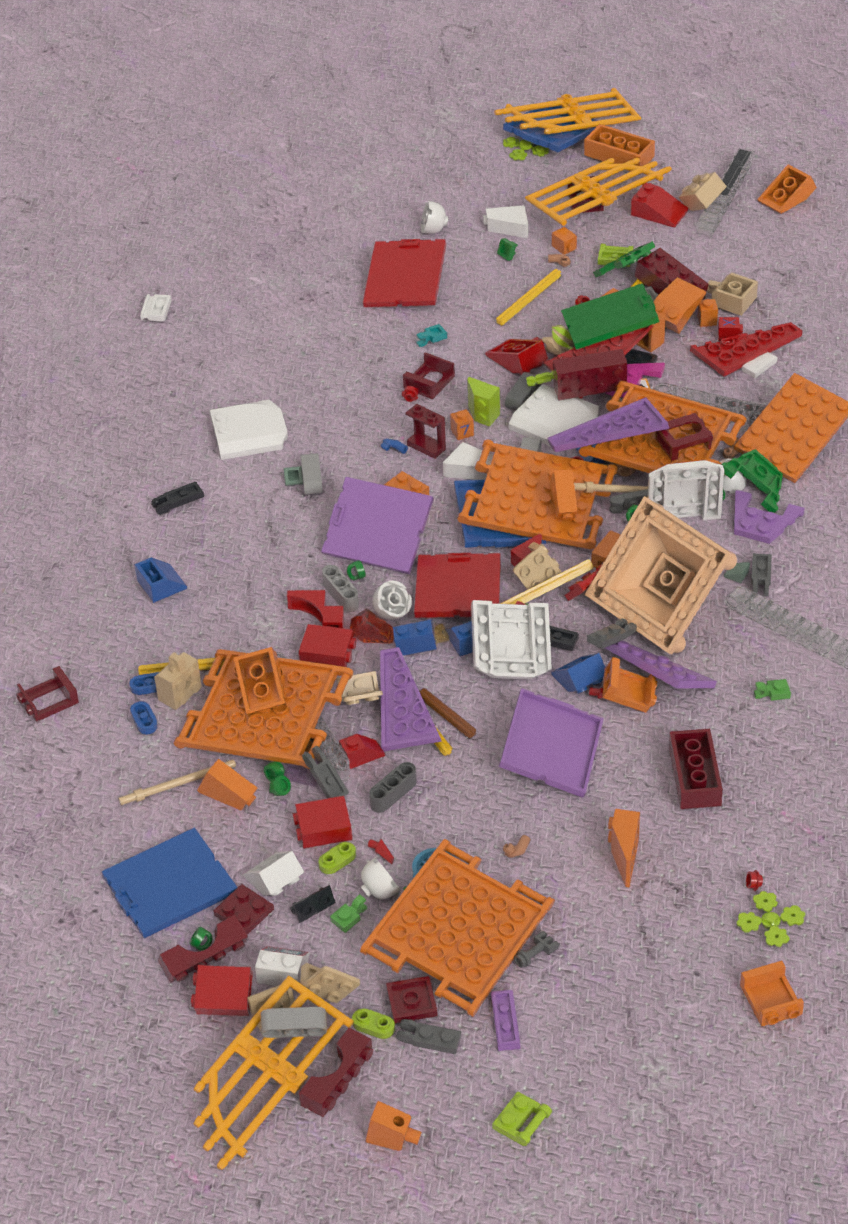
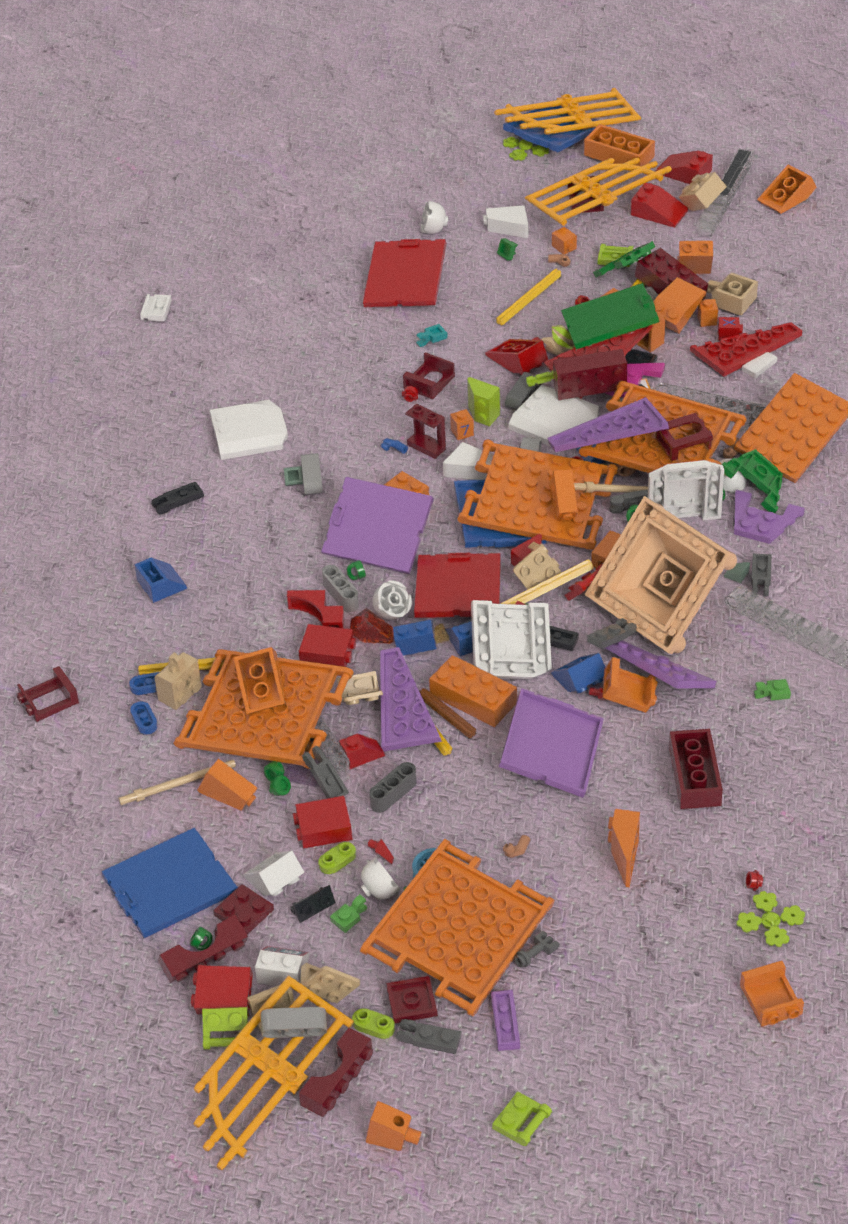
(222, 1020): none -> lime plate
(473, 691): none -> orange brick
(687, 165): none -> red slope
(696, 255): none -> orange panel

